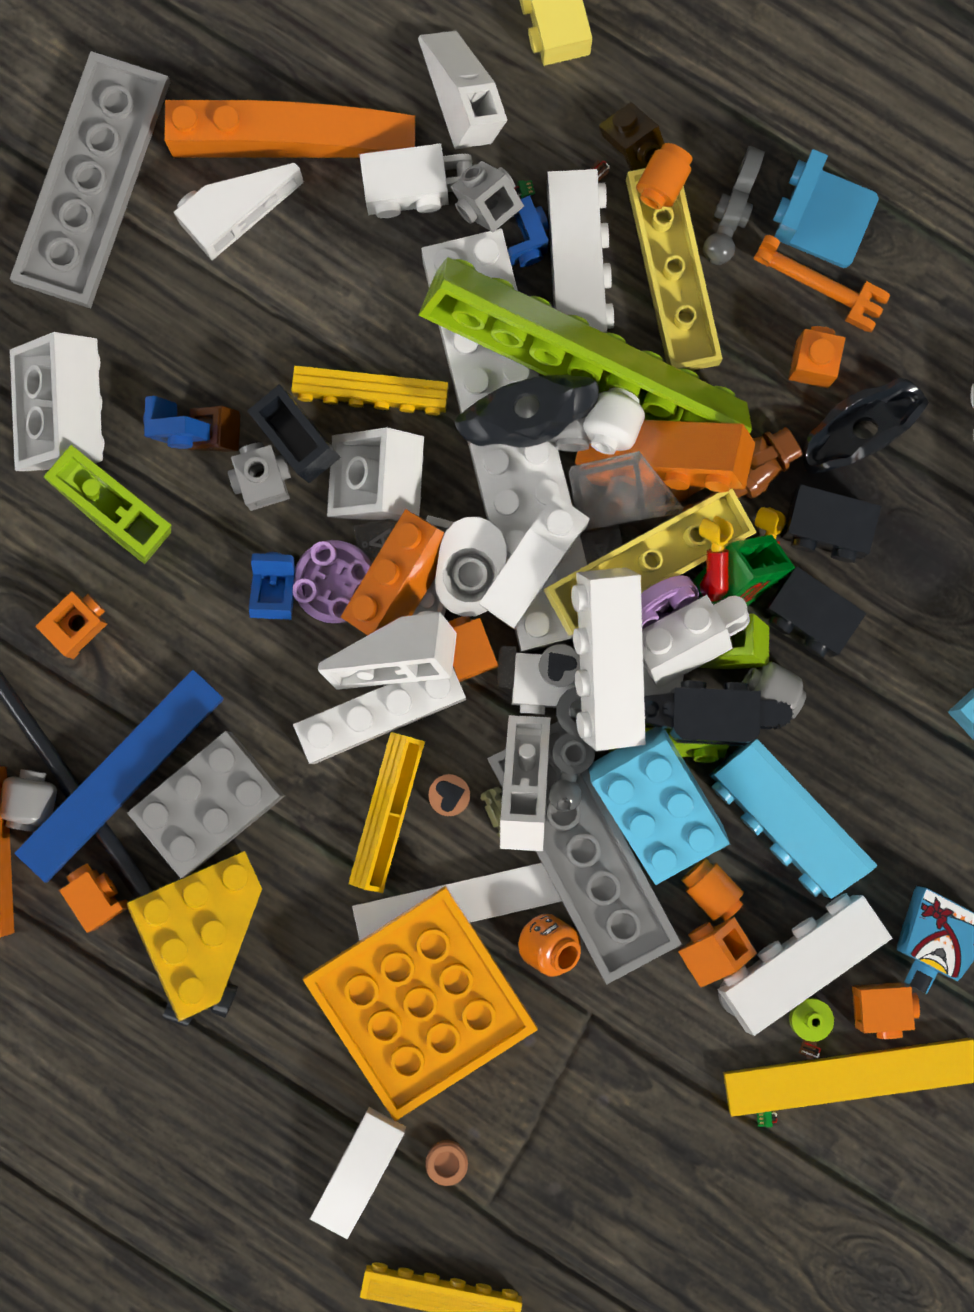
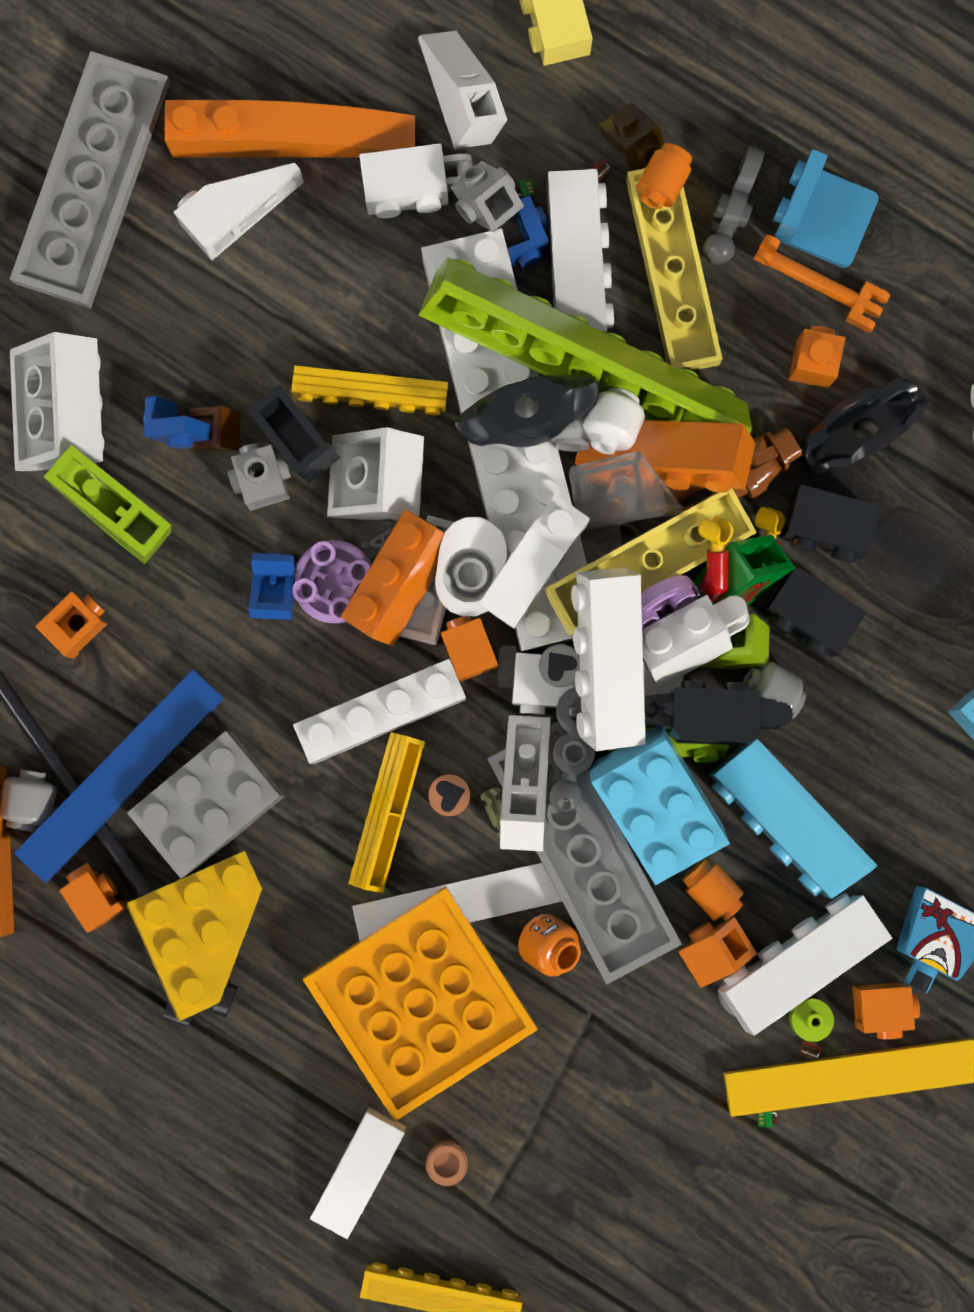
(400, 652): white slope -> none

